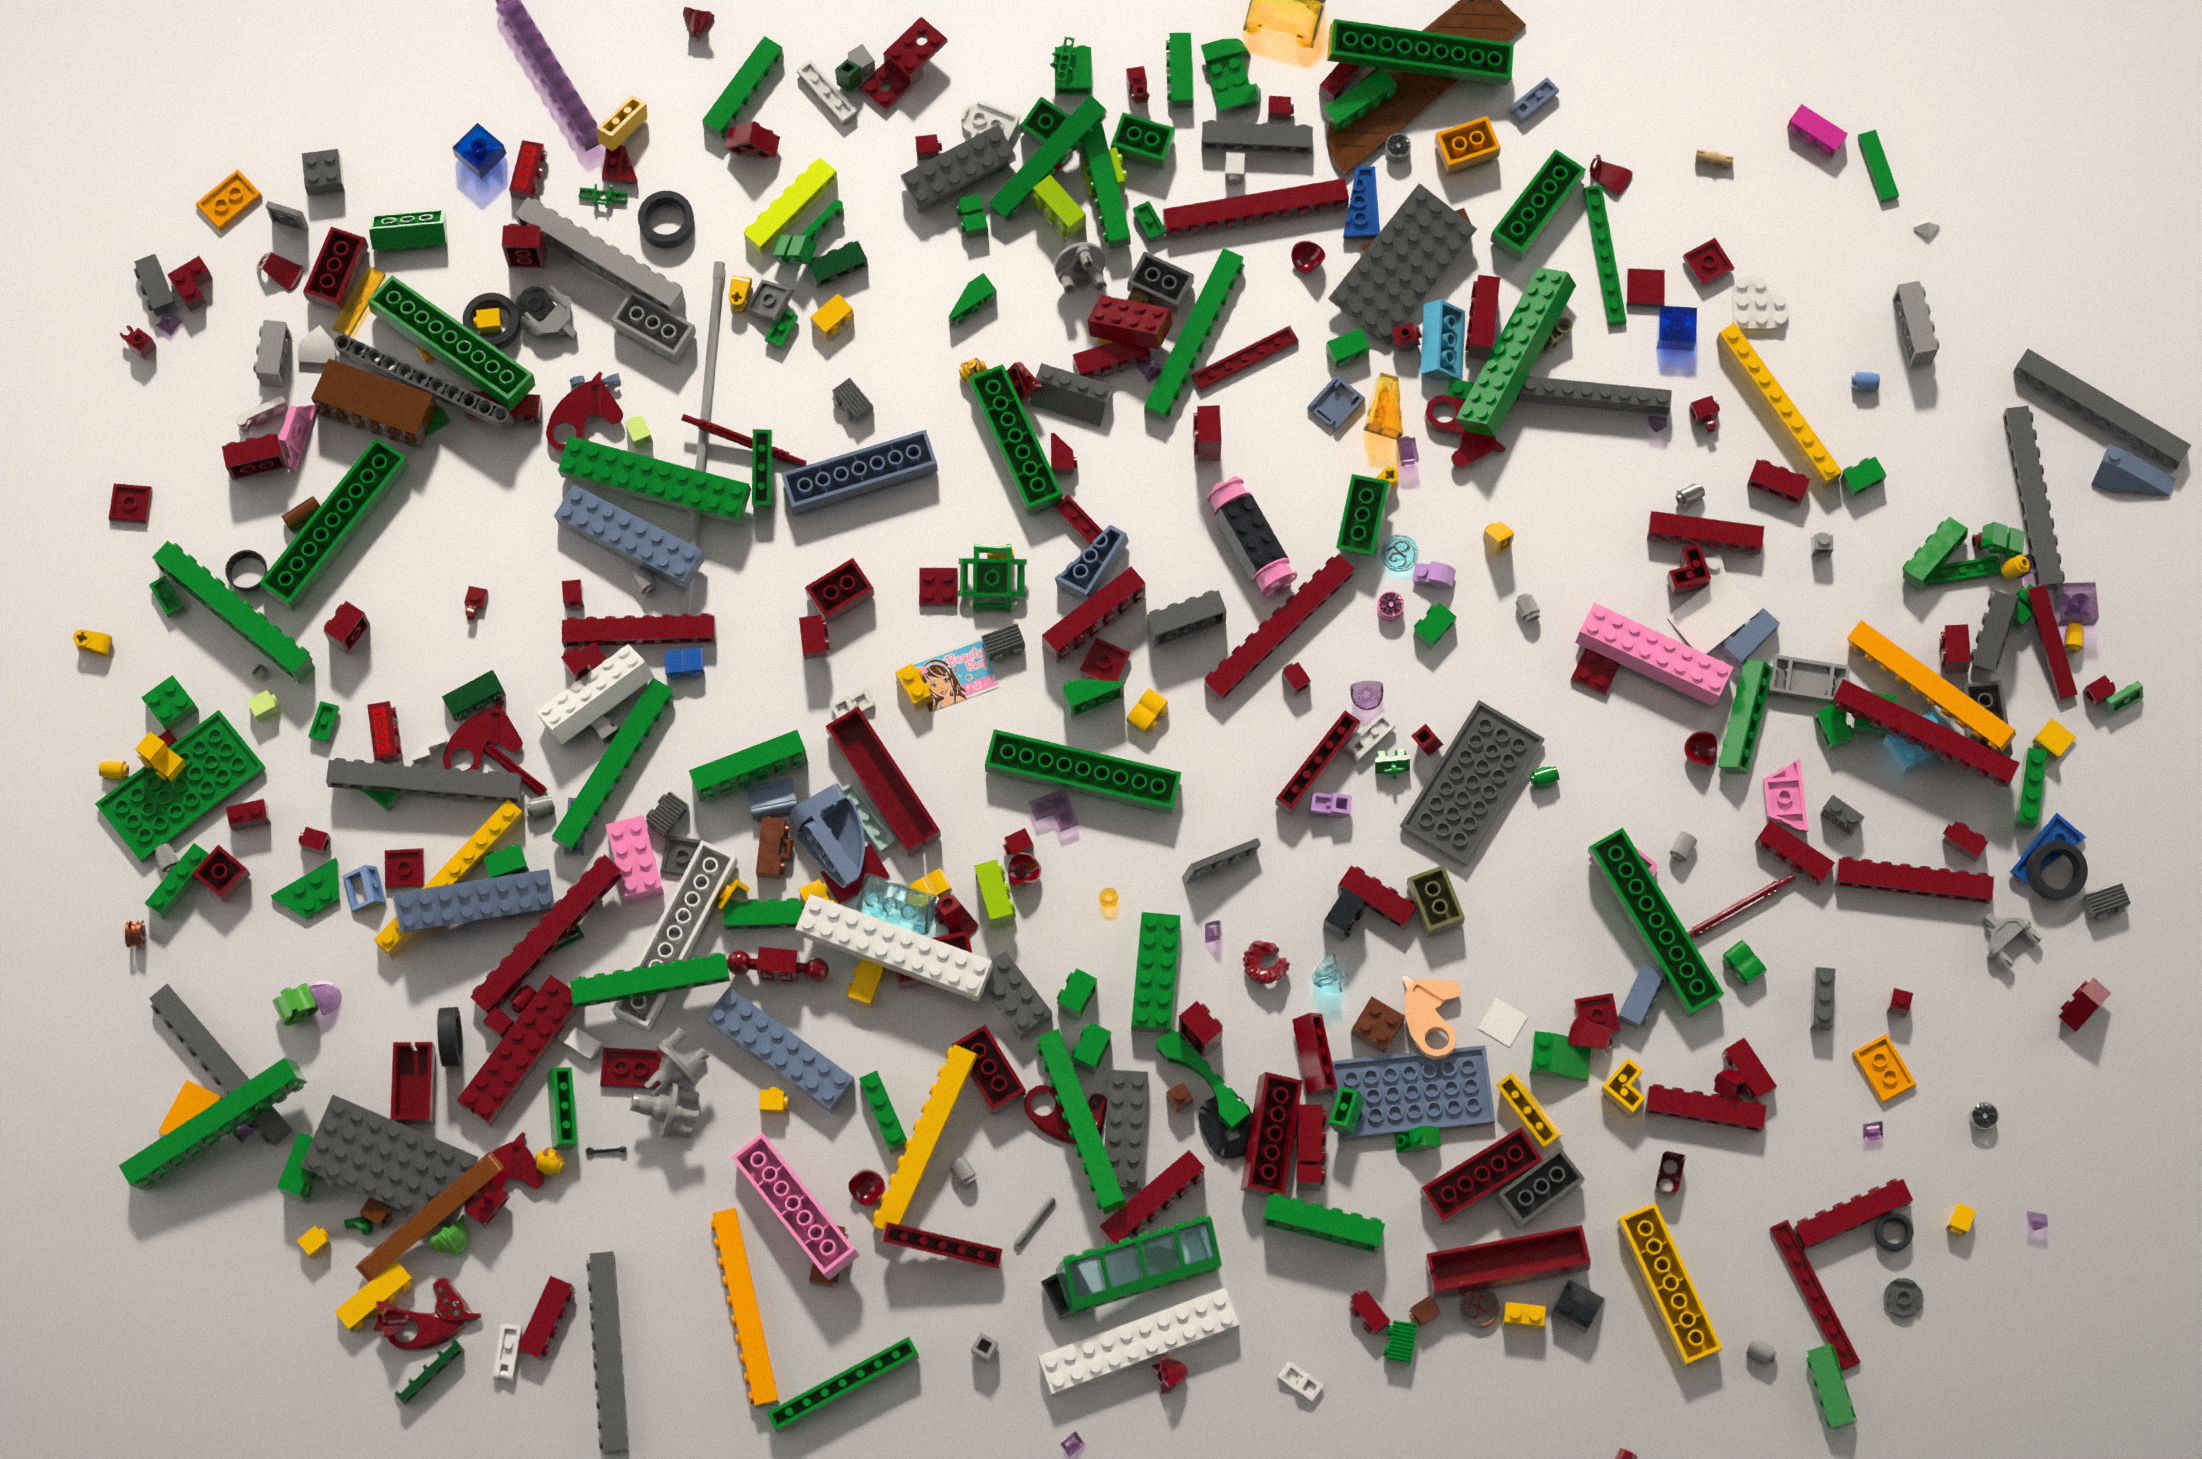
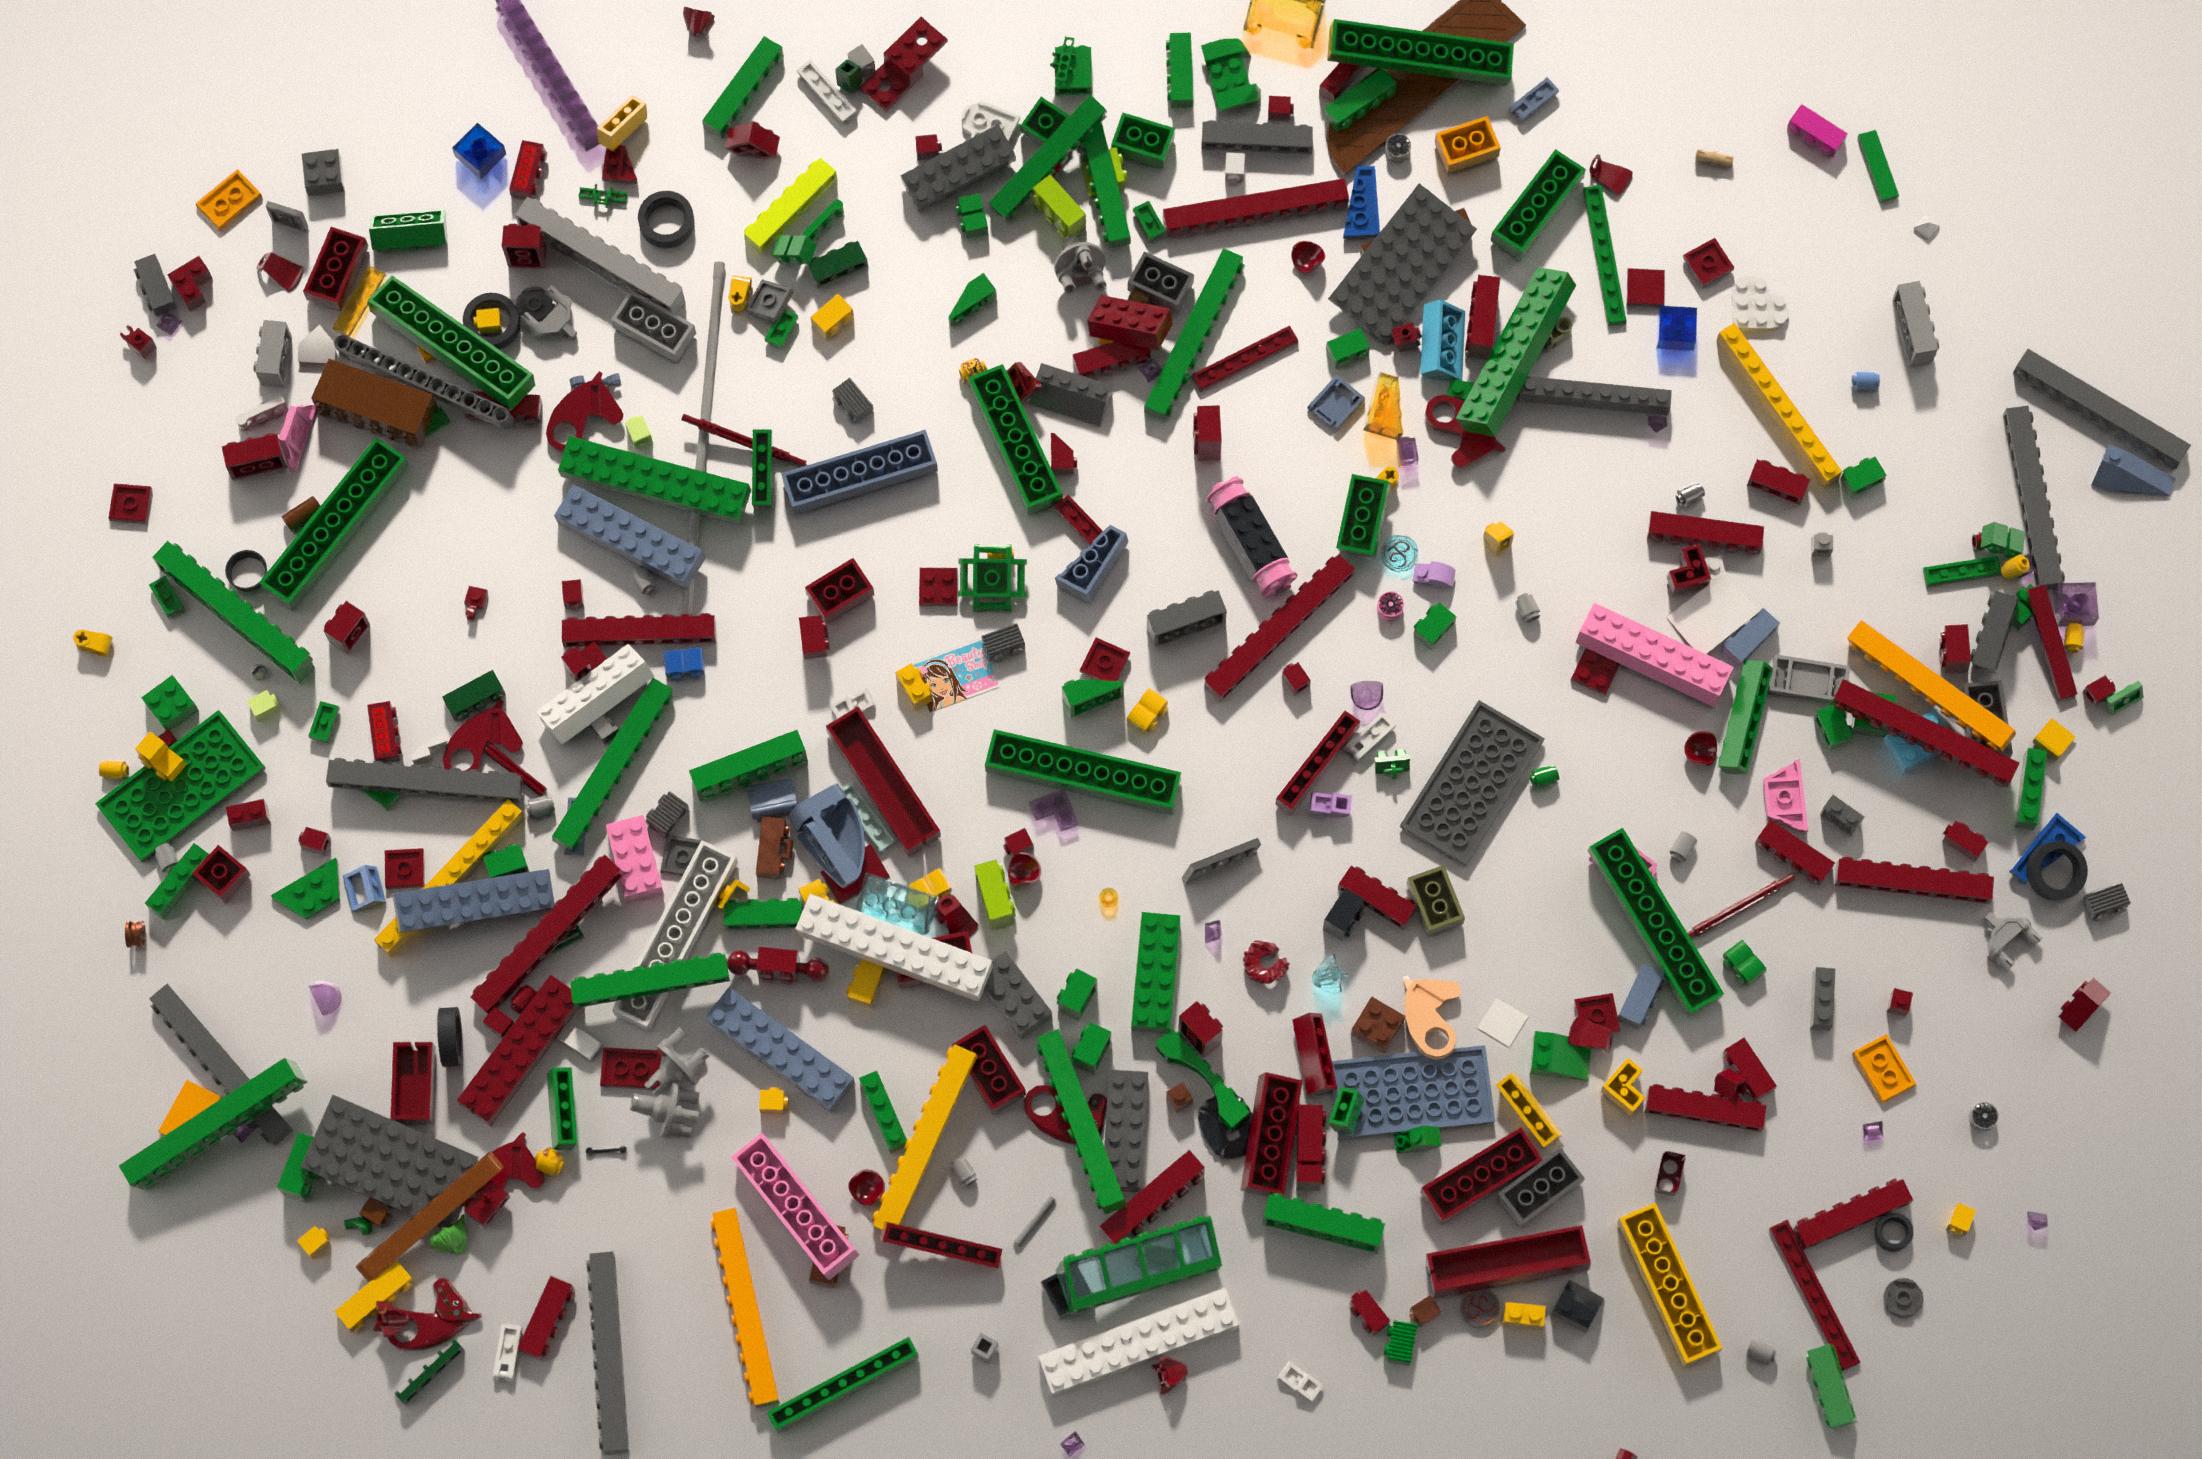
(295, 1004): bright green brick -> none
(1093, 615): dark red brick -> none
(1137, 84): dark red brick -> none
(1427, 740): dark red brick -> none
(1704, 412): dark red brick -> none
(1934, 553): green brick -> none

